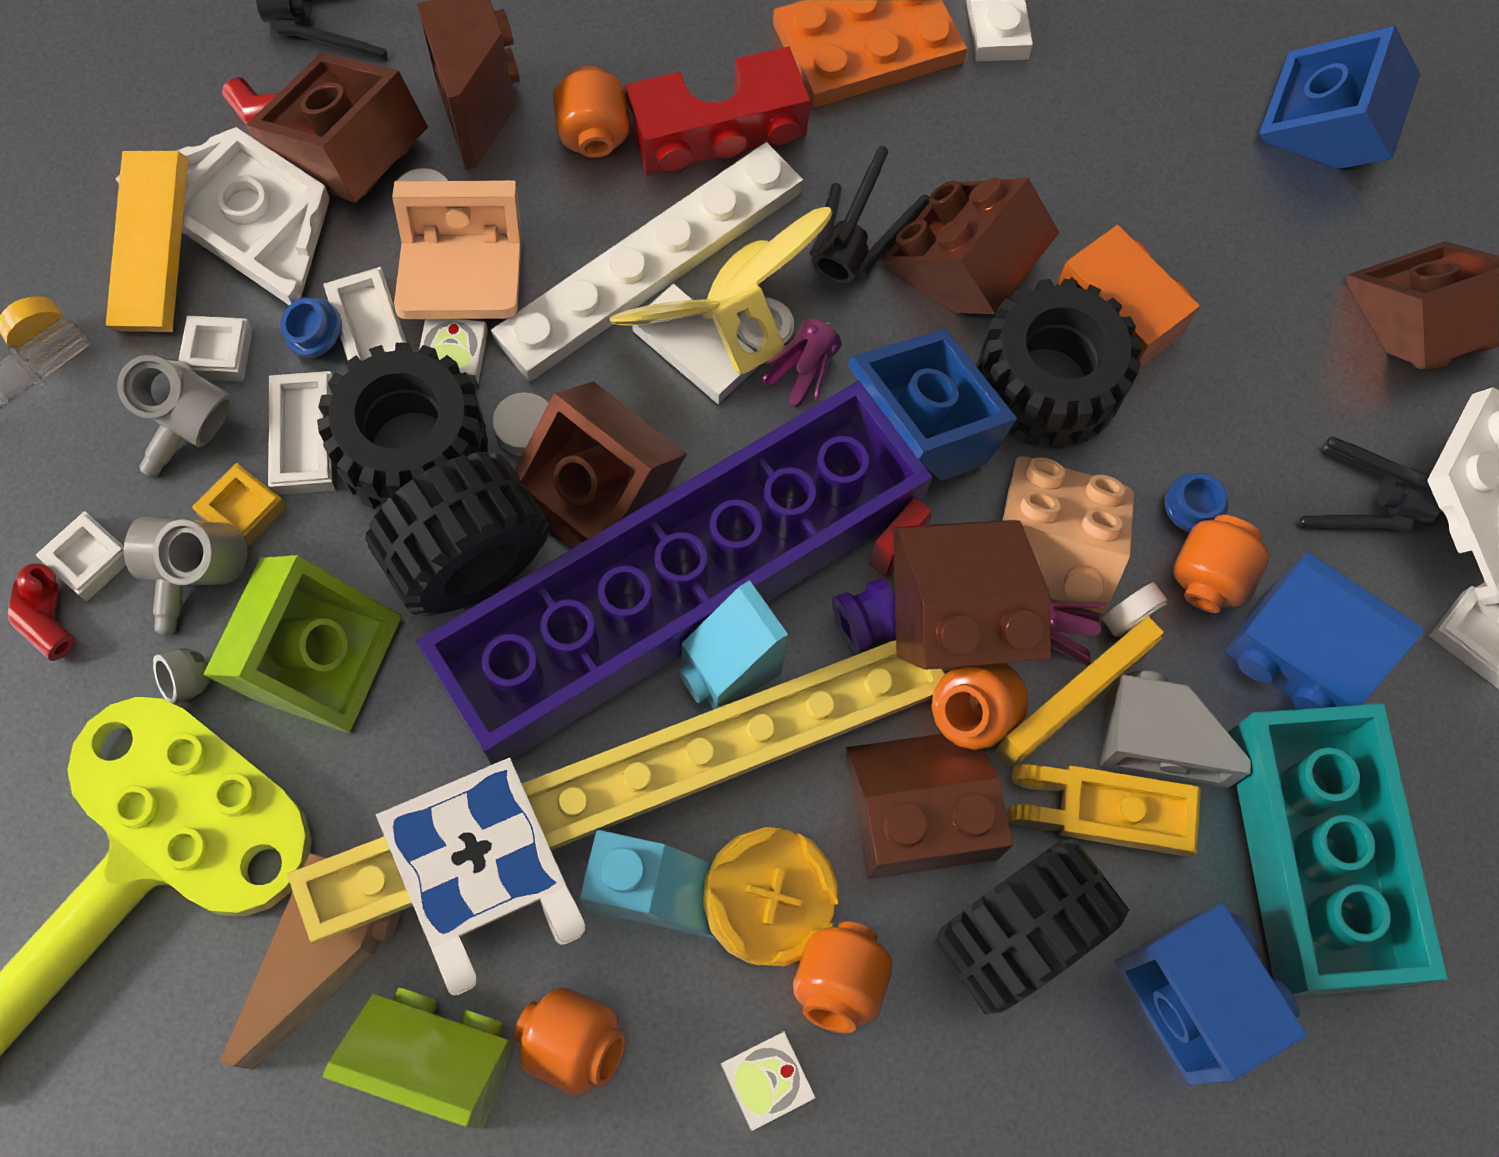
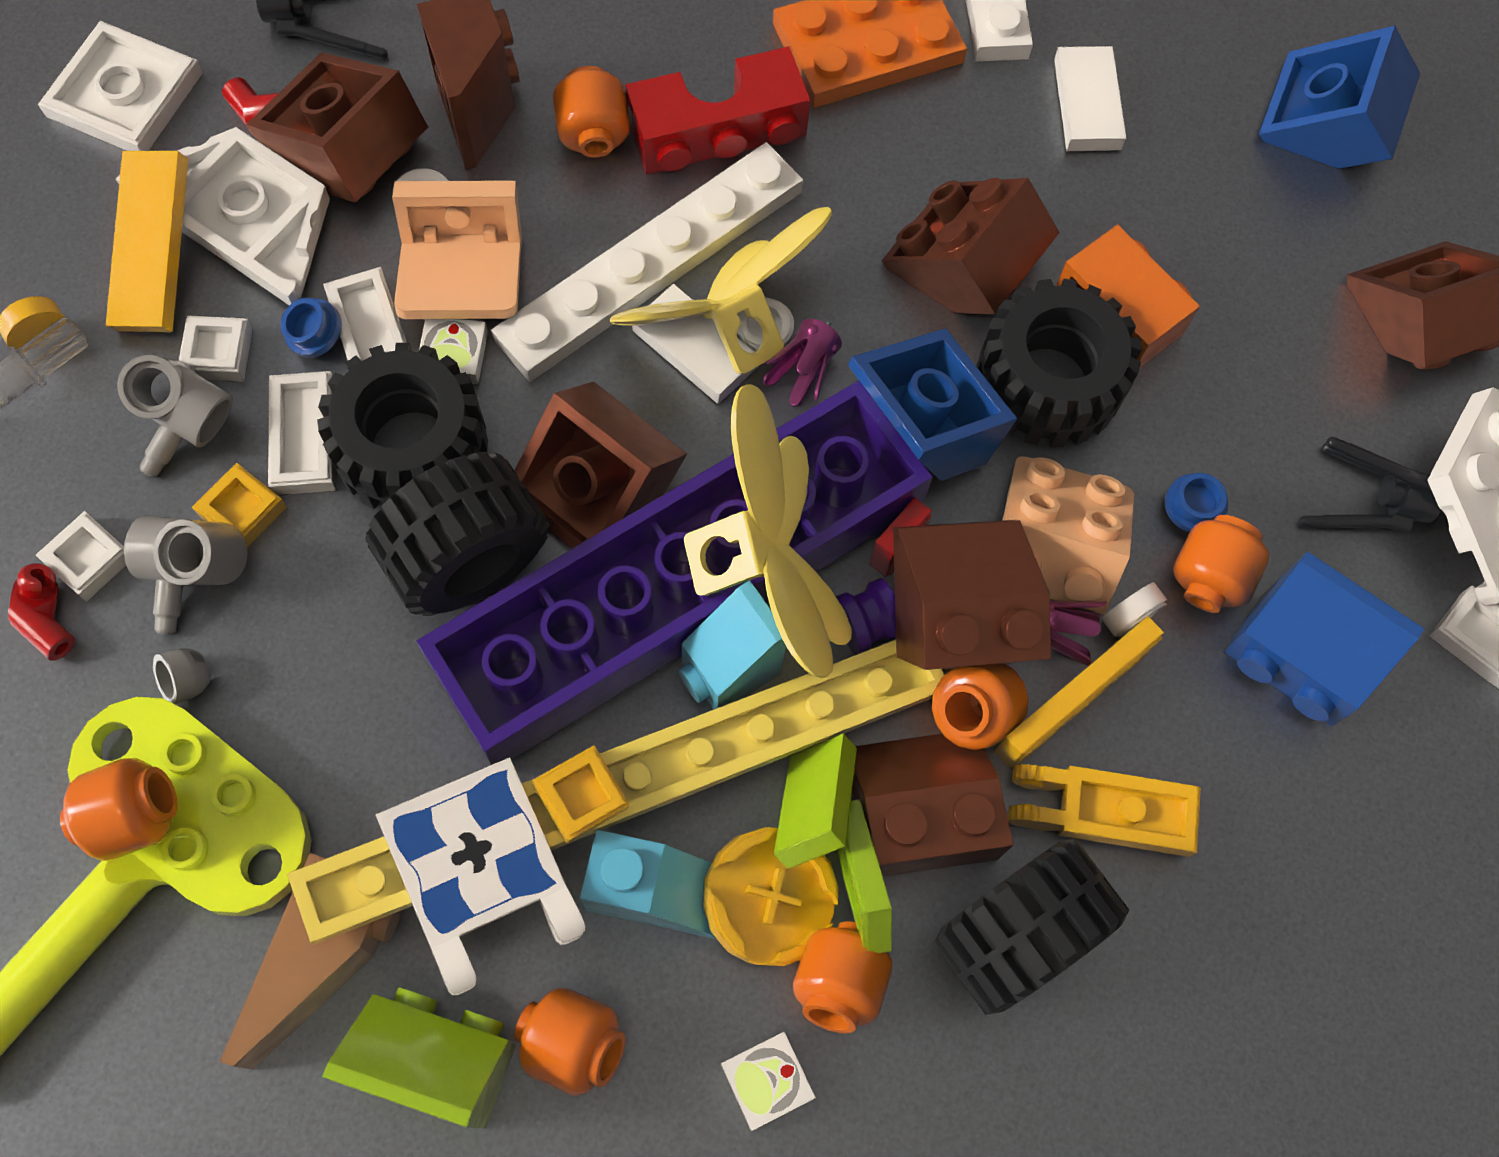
(118, 808): none -> orange head
(121, 88): none -> white tile
(304, 642): lime slope -> none
(517, 420): white tile -> none
(580, 794): none -> yellow tile
(775, 492): none -> light yellow piece
(816, 802): none -> lime tile
(842, 249): black plant -> none
(865, 884): none -> lime tile
(1089, 98): none -> white tile
(1167, 733): light grey slope -> none
(1212, 997): blue brick -> none
(1335, 852): teal brick -> none

